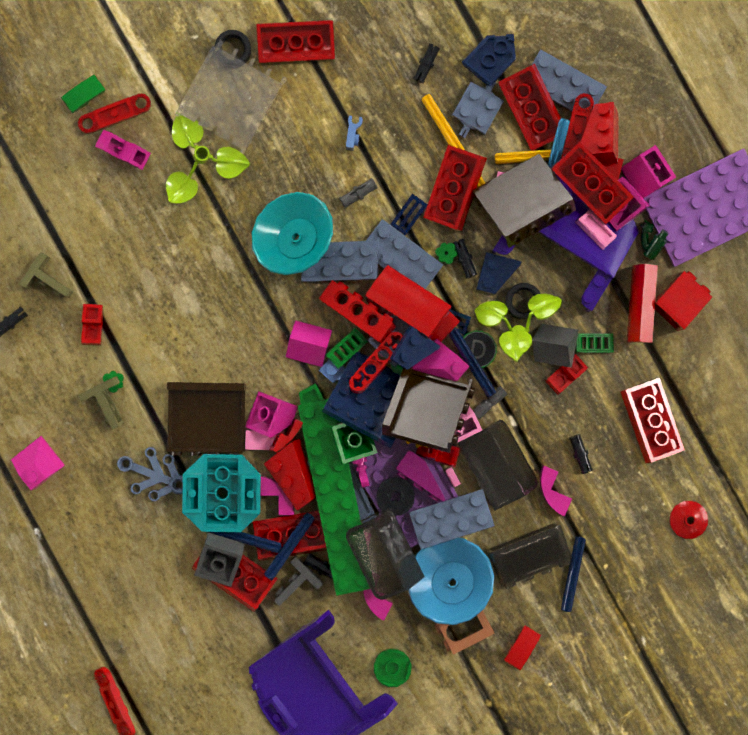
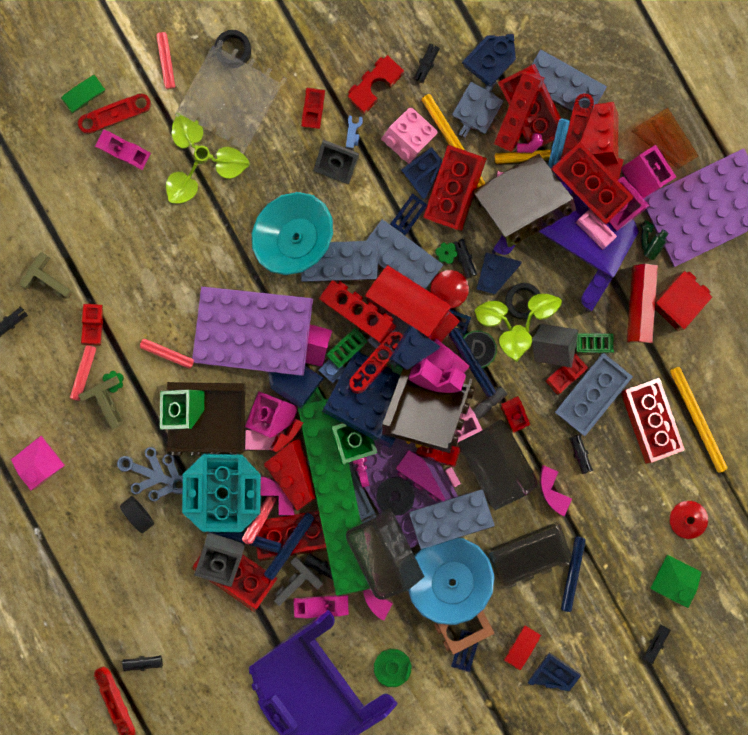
(83, 372): none -> coral axle
(136, 514): none -> black tyre
(142, 663): none -> black pin
(165, 59): none -> coral axle
(166, 353): none -> coral axle
(180, 408): none -> green slope
(252, 330): none -> medium lavender plate
(258, 522): none -> coral axle
(295, 41): red slope -> none
(295, 387): none -> dark blue tile
(313, 108): none -> red slope
(316, 605): none -> dark pink brick
(336, 162): none -> dark grey slope
(358, 193): dark grey pin -> none
(385, 71): none -> red arch
(409, 135): none -> bright pink bracket
(423, 171): none -> dark blue wing
(432, 378): none -> dark pink brick
(450, 287): none -> red dish
(461, 666): none -> clear blue tile
(515, 414): none -> red slope
(519, 110): none -> red brick
(532, 146): none -> dark pink arm
(554, 674): none -> dark blue wing
(593, 394): none -> sand blue plate
(656, 644): none -> black pin
(668, 137): none -> clear orange wedge
(677, 581): none -> green slope
(698, 419): none -> yellow axle

